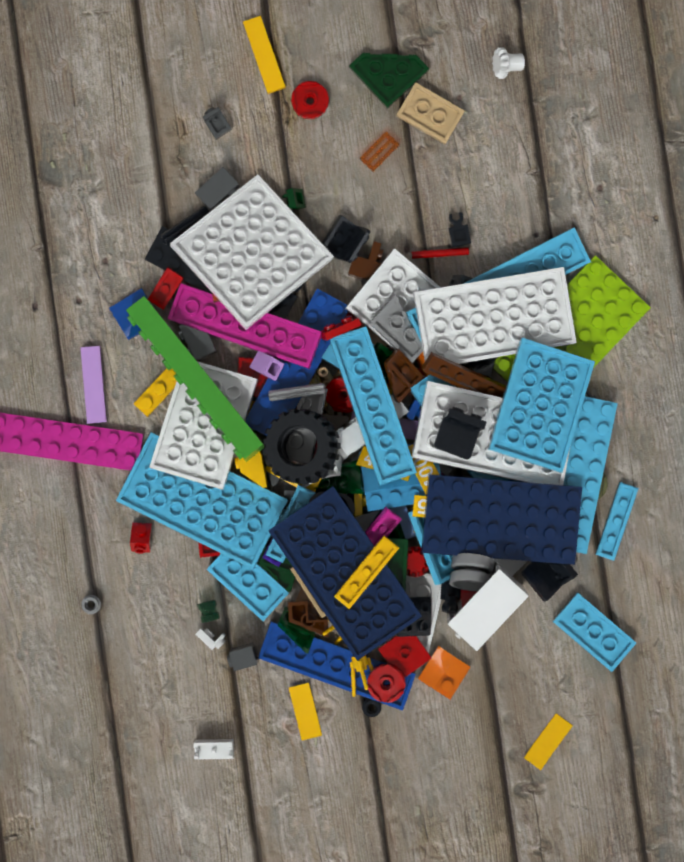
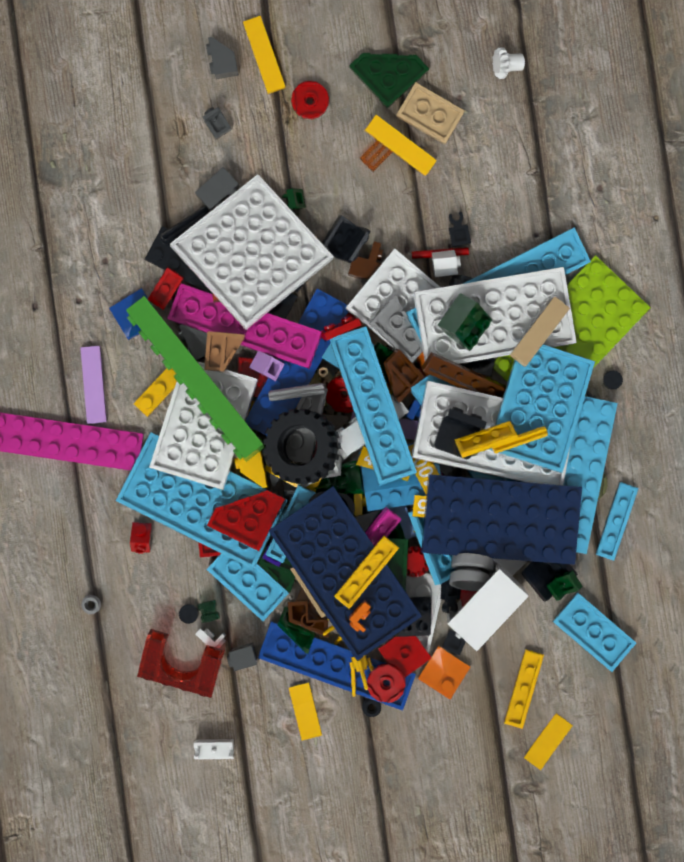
(157, 669): none -> clear red arch
(188, 613): none -> black tile
(221, 349): none -> medium nougat wing
(223, 59): none -> dark grey slope
(248, 518): none -> red plate
(360, 612): none -> orange bracket
(400, 145): none -> yellow tile
(445, 263): none -> white brick
(453, 643): none -> black plate
(465, 321): none -> dark green slope
(486, 439): none -> yellow tile
(522, 439): none -> yellow axle
(523, 688): none -> yellow tile
(539, 331): none -> tan tile
(564, 584): none -> dark green bracket
(612, 380): none -> black tile

